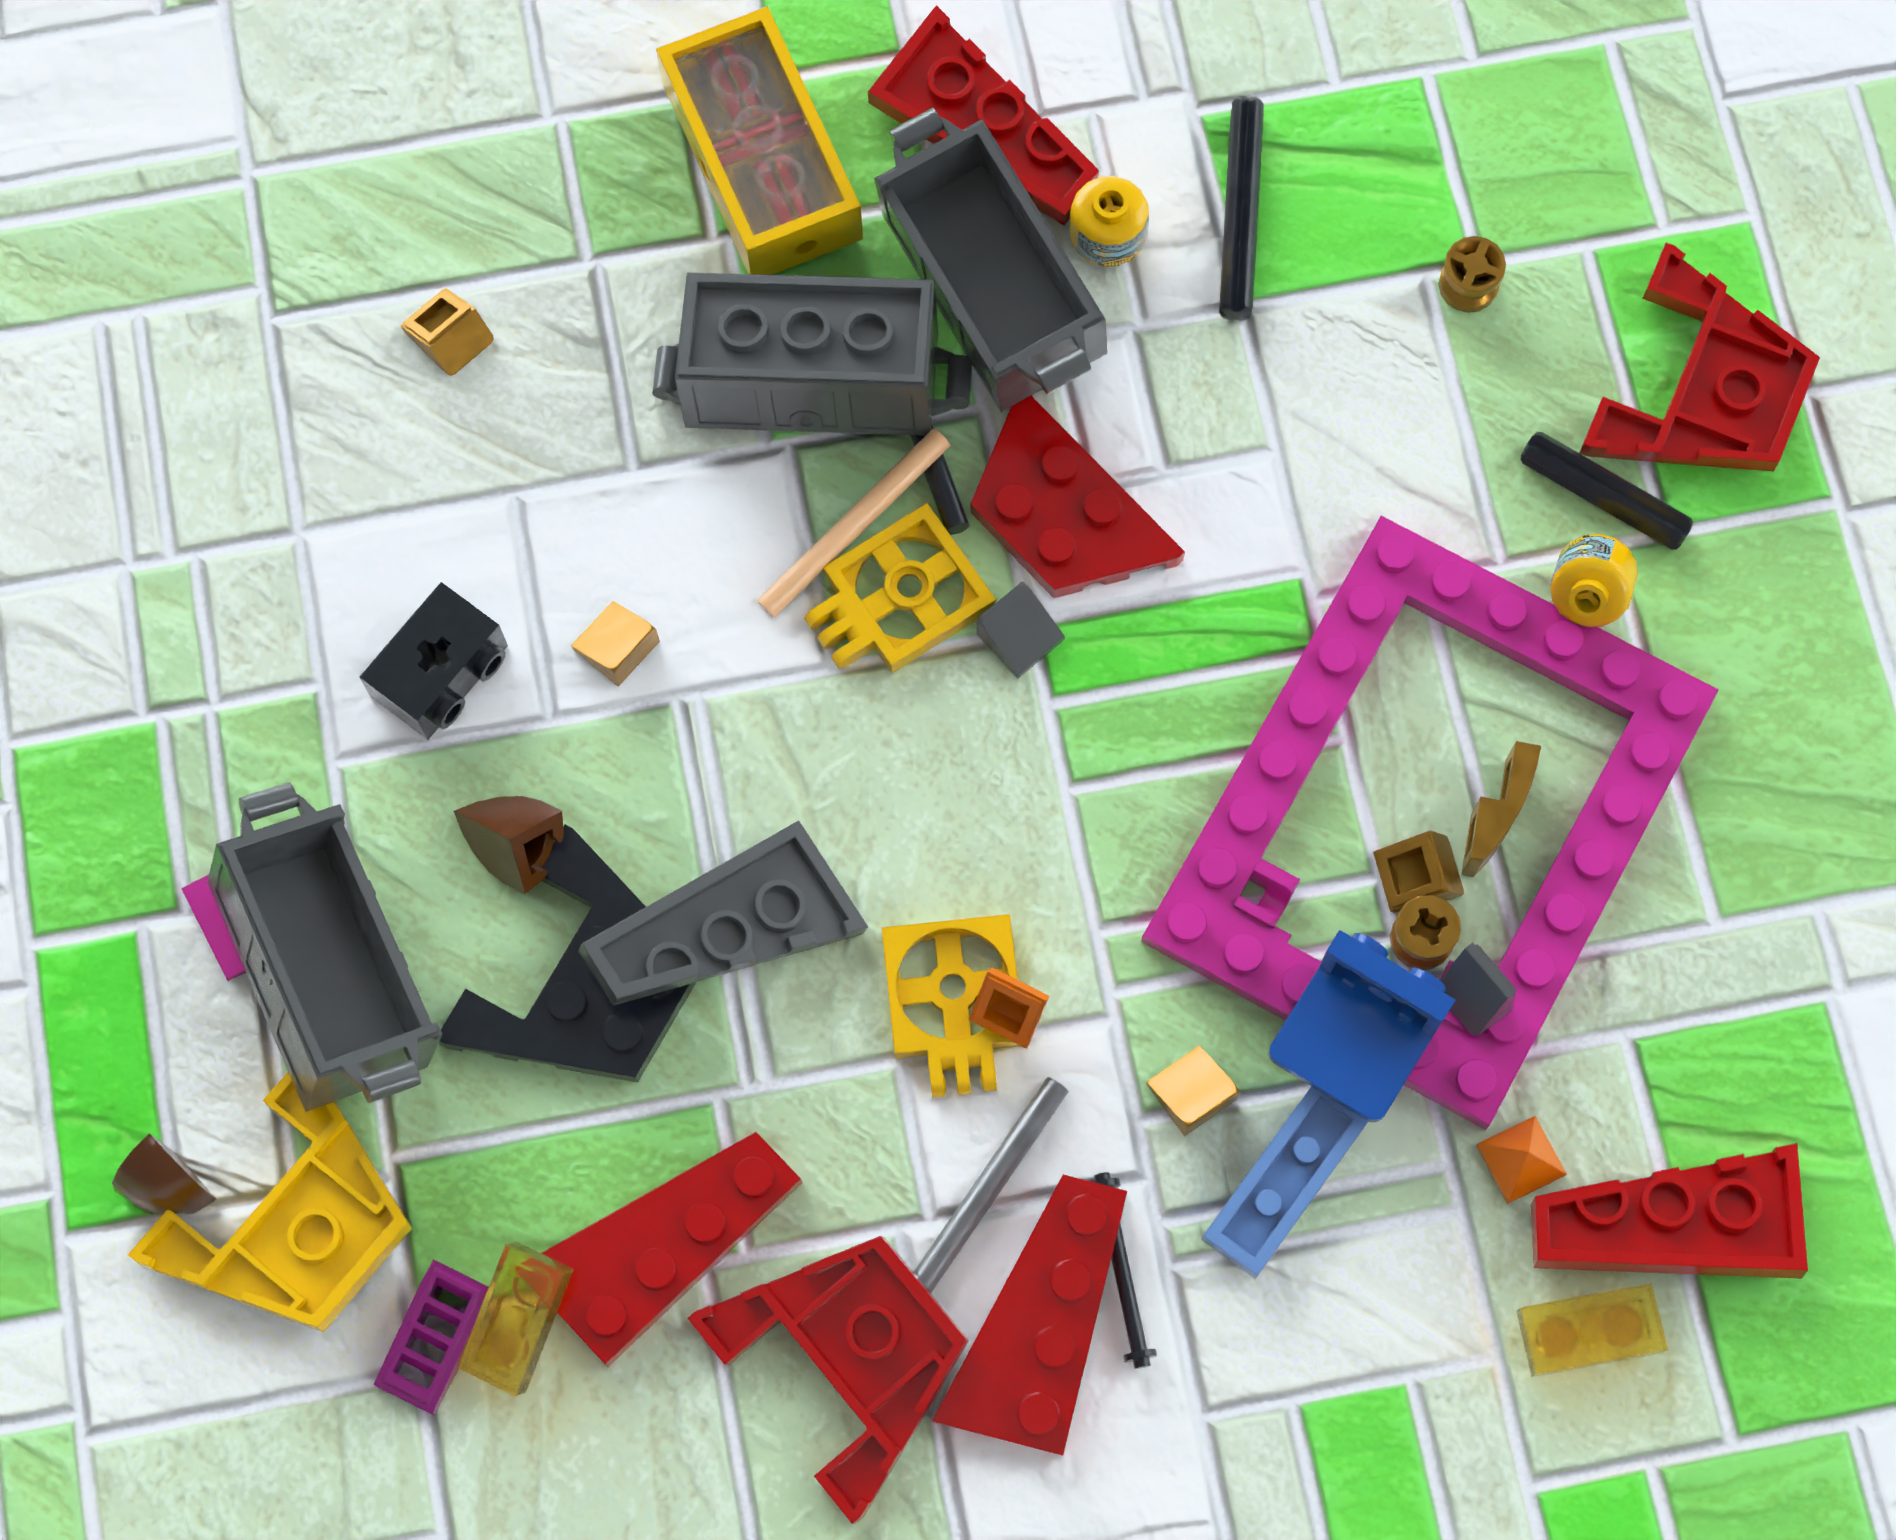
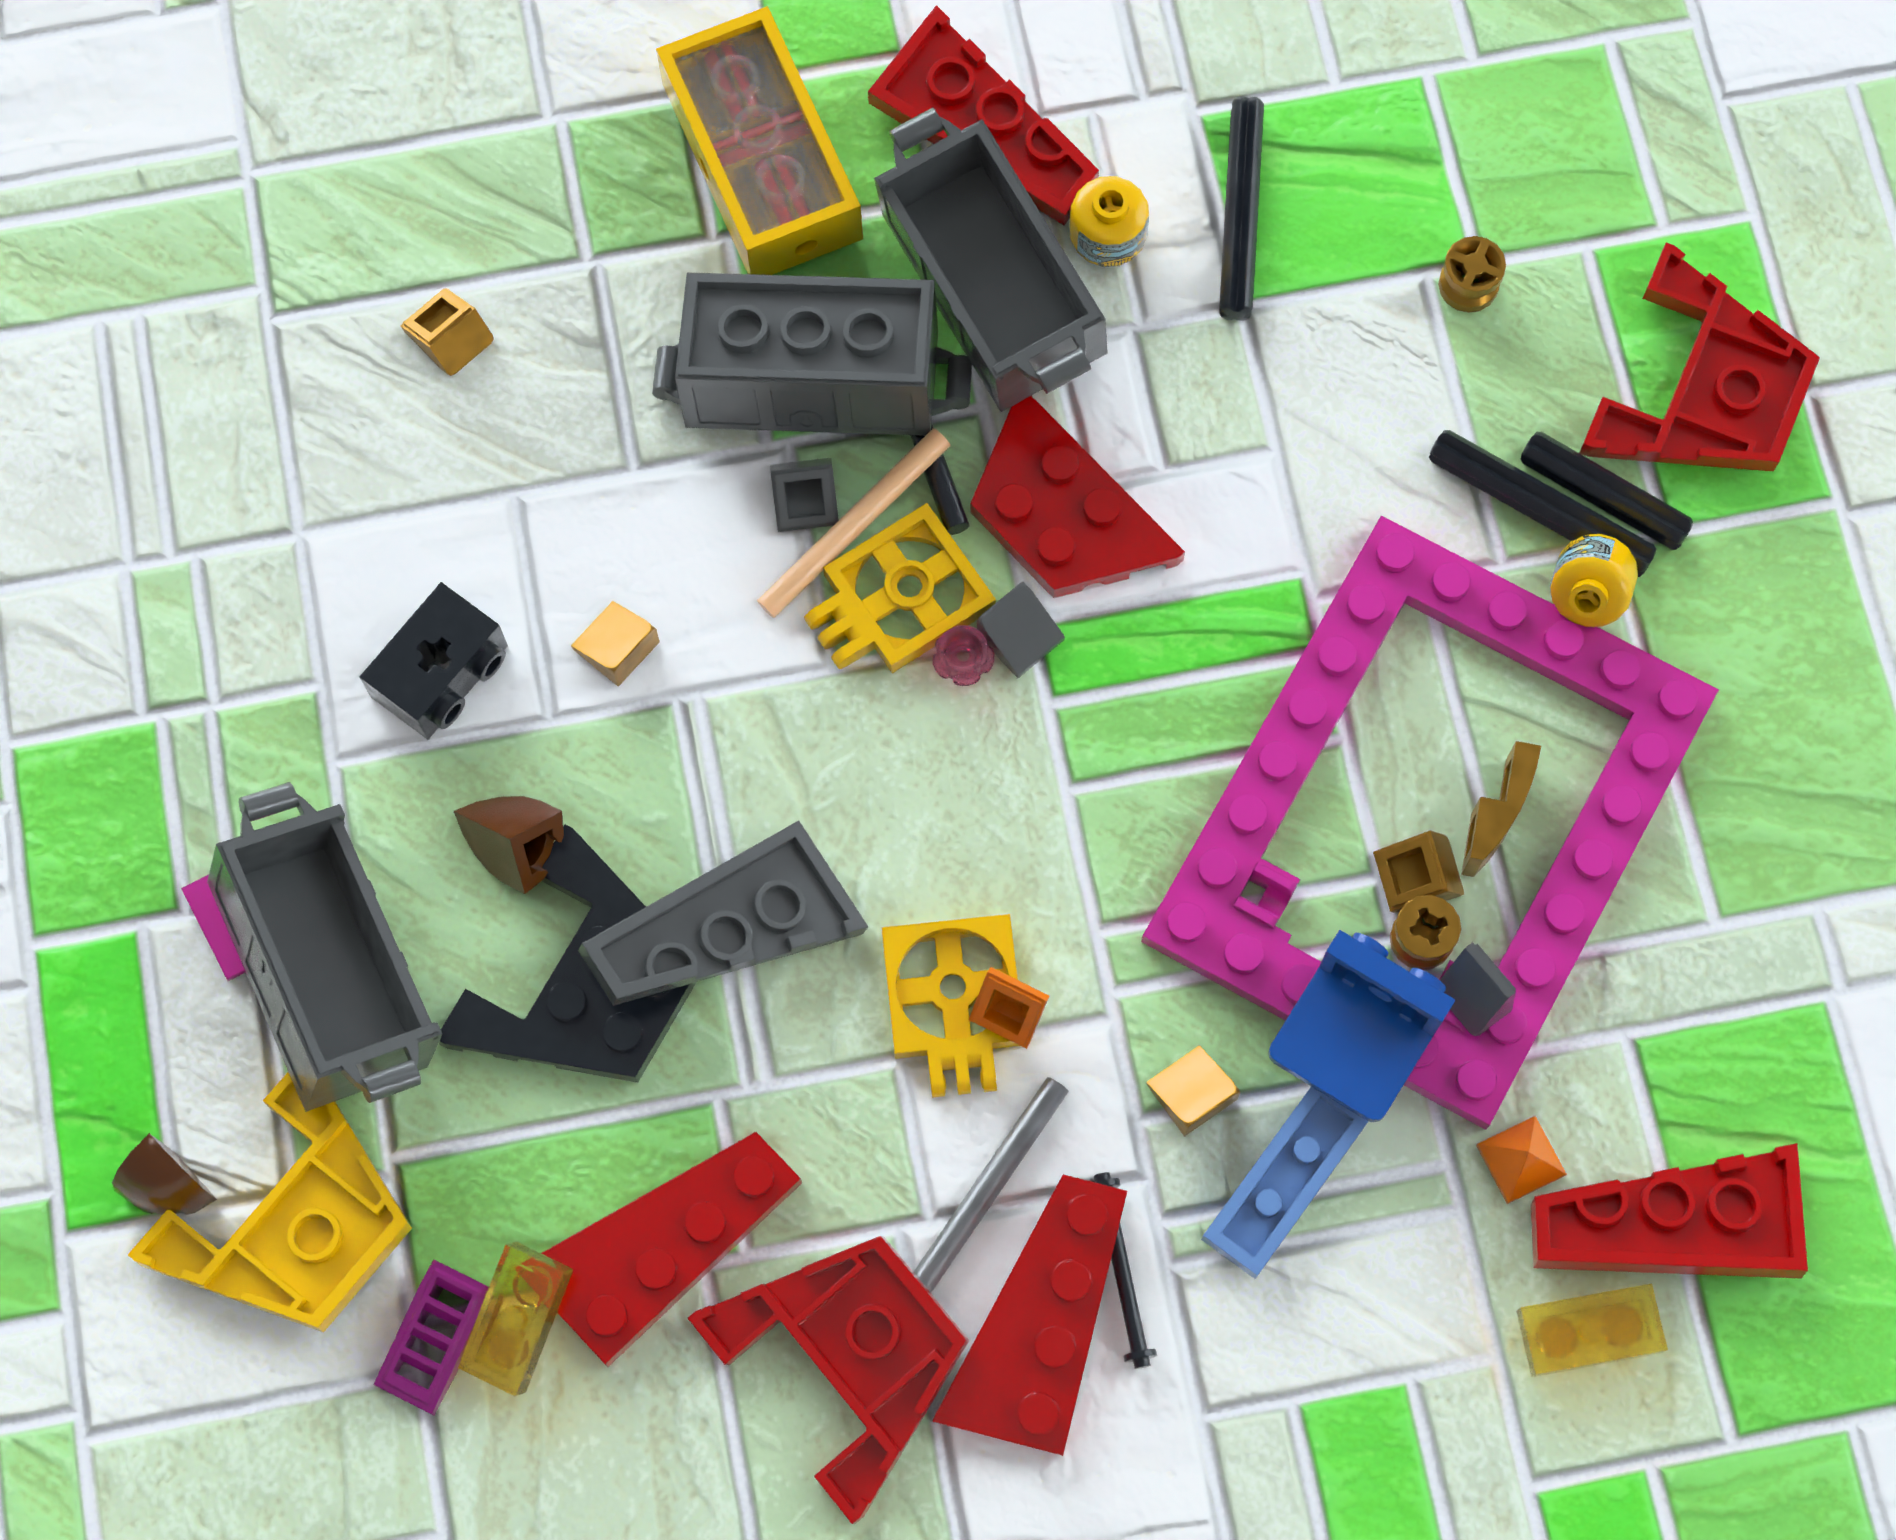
(804, 494): none -> dark grey slope
(957, 640): none -> clear pink plate
(1531, 495): none -> black axle

